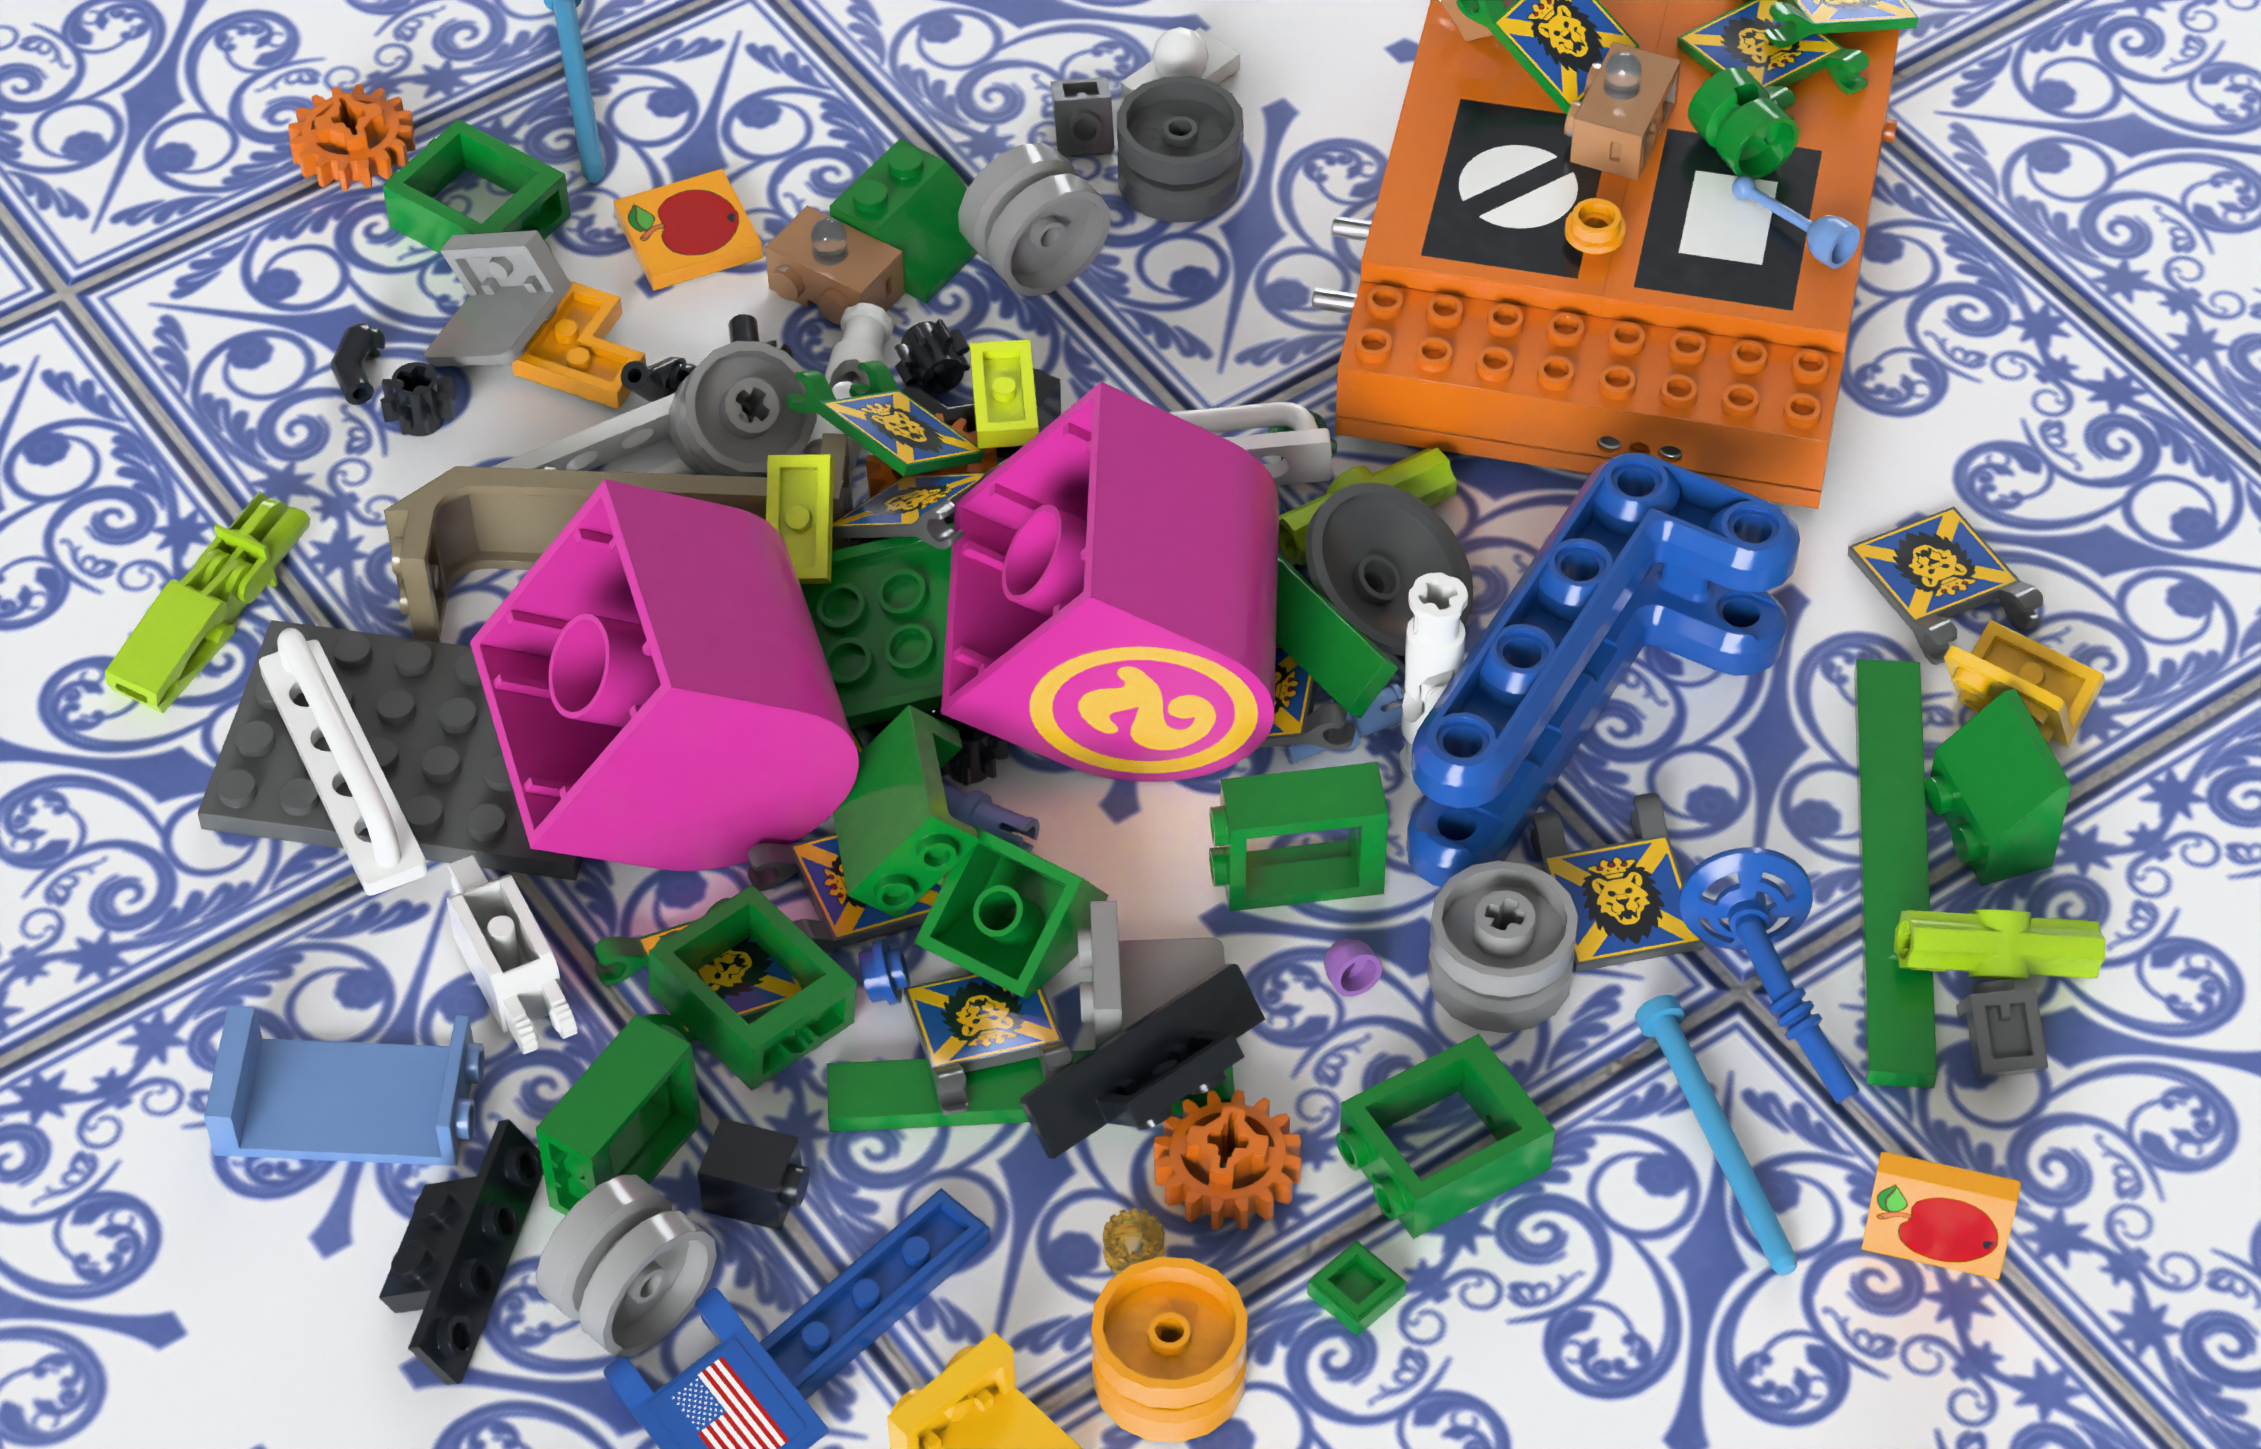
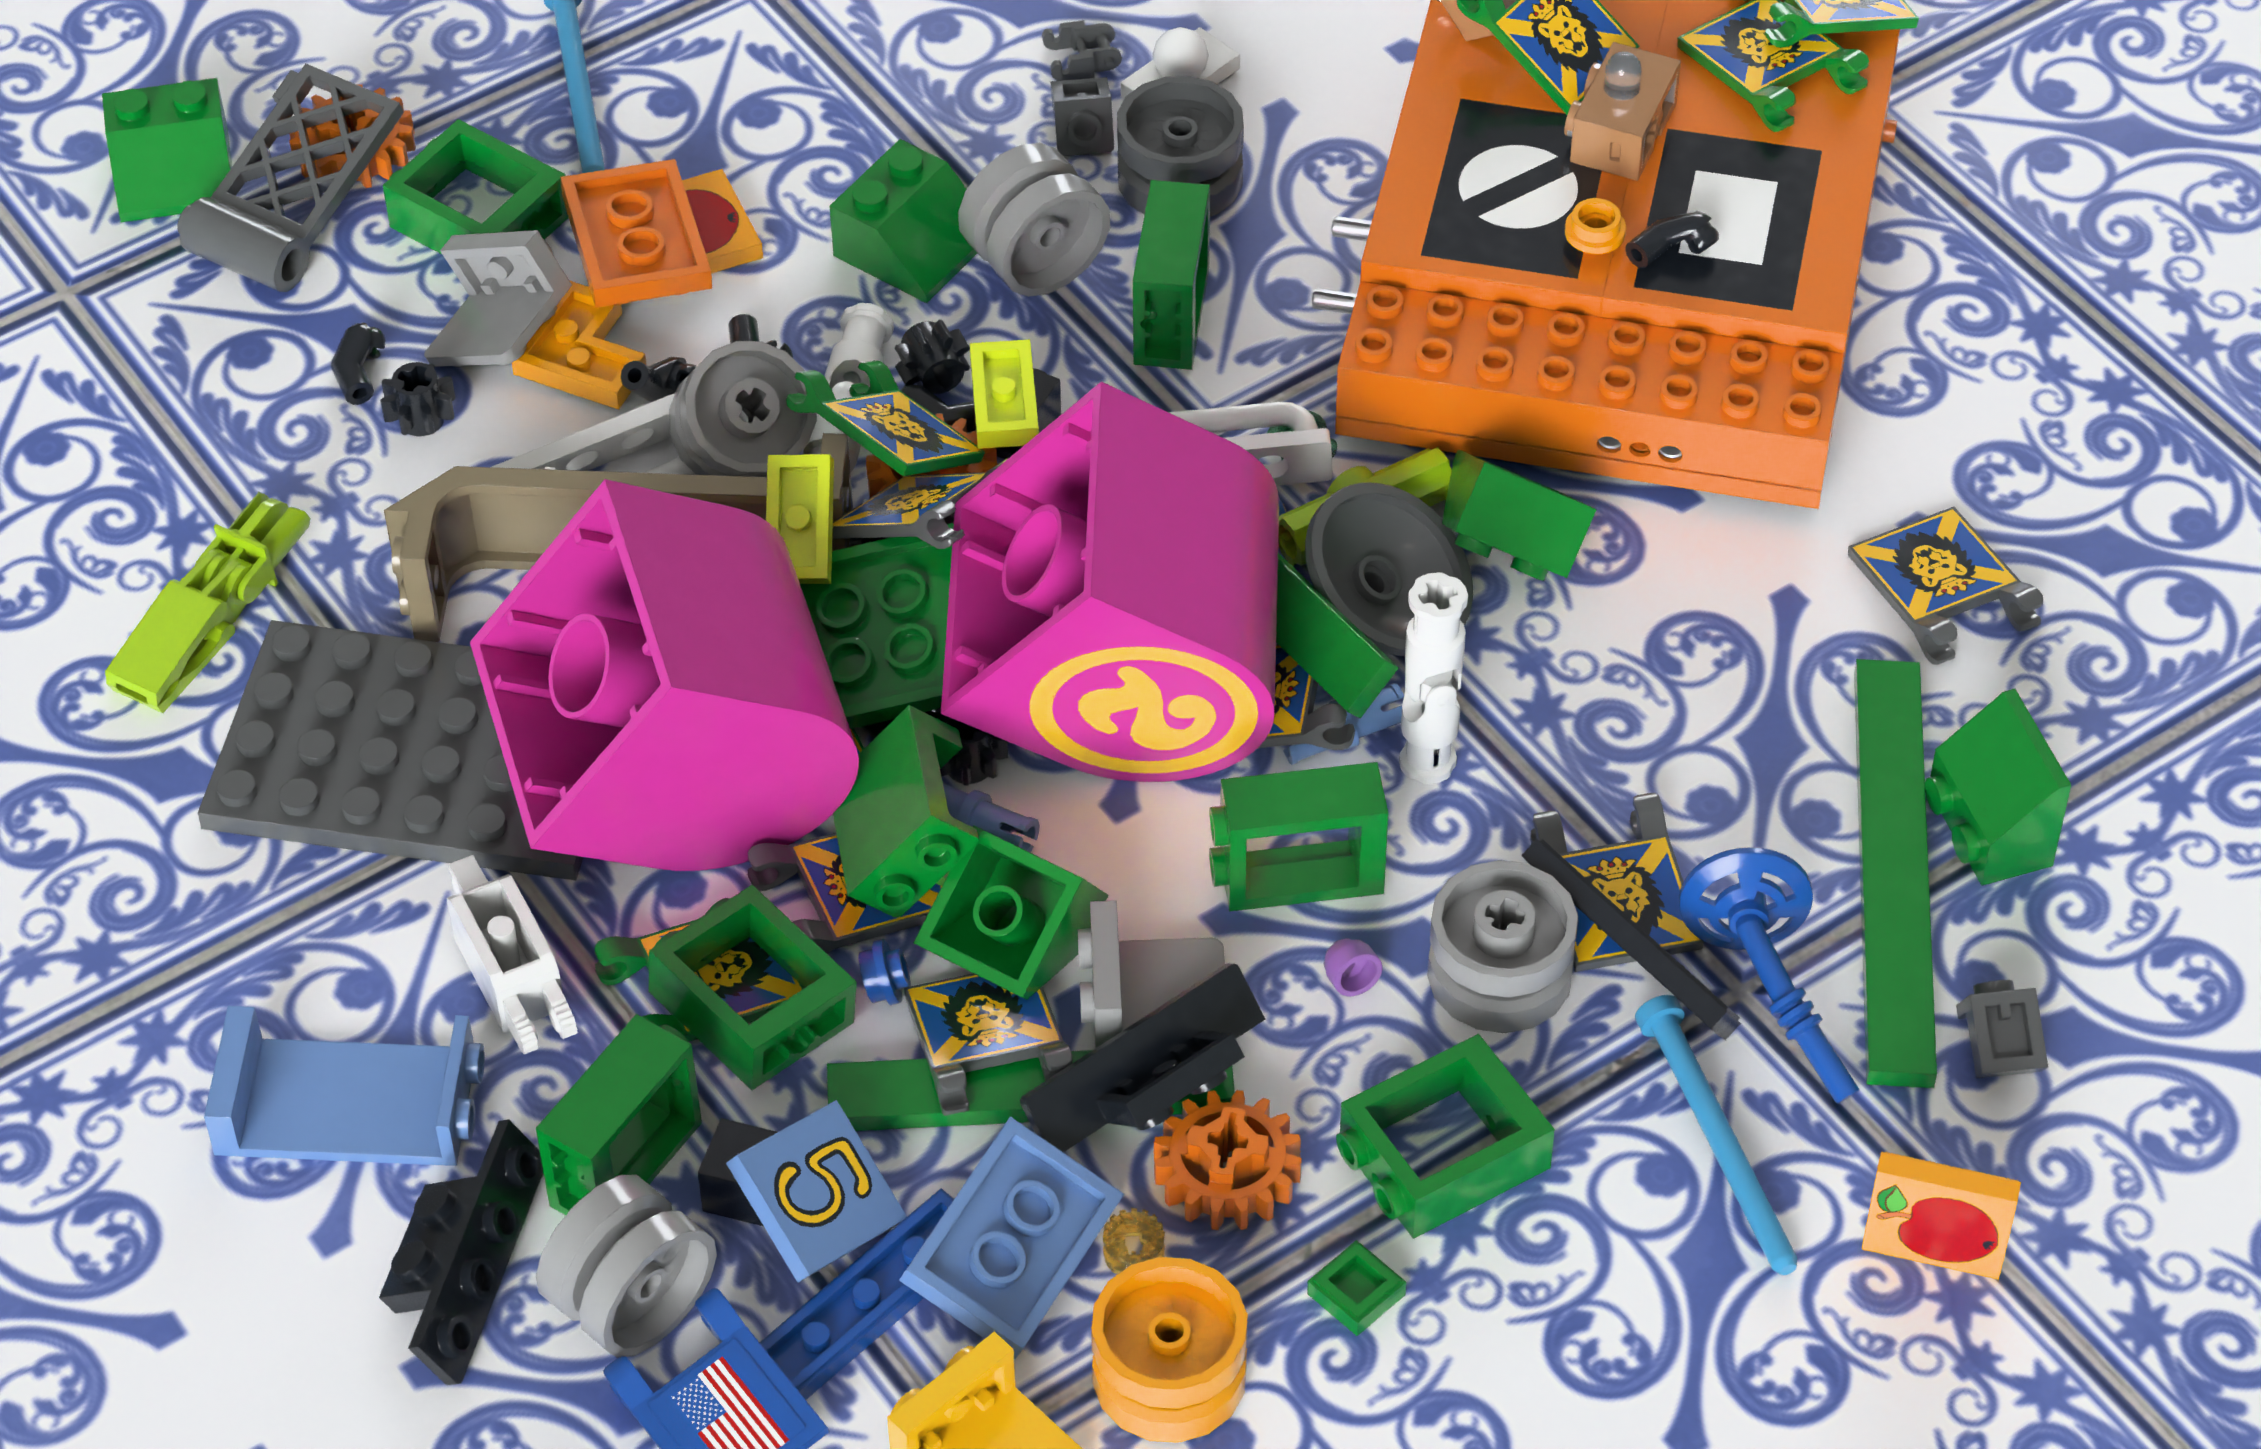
(166, 146): none -> green slope
(264, 242): none -> dark grey piece
(394, 852): white piece -> none
(636, 233): none -> orange plate
(816, 1190): none -> medium blue tile
(833, 265): medium nougat piece -> none
(1012, 1236): none -> medium blue plate
(1080, 38): none -> dark grey piece
(1171, 274): none -> green window
(1515, 516): none -> green slope
(1628, 566): blue beam -> none
(1635, 940): none -> black tile
(1668, 232): none -> black arm
(1743, 123): green wheel -> none
(1829, 238): medium blue hinge -> none
(1999, 944): lime piece -> none
(2049, 683): yellow bracket -> none

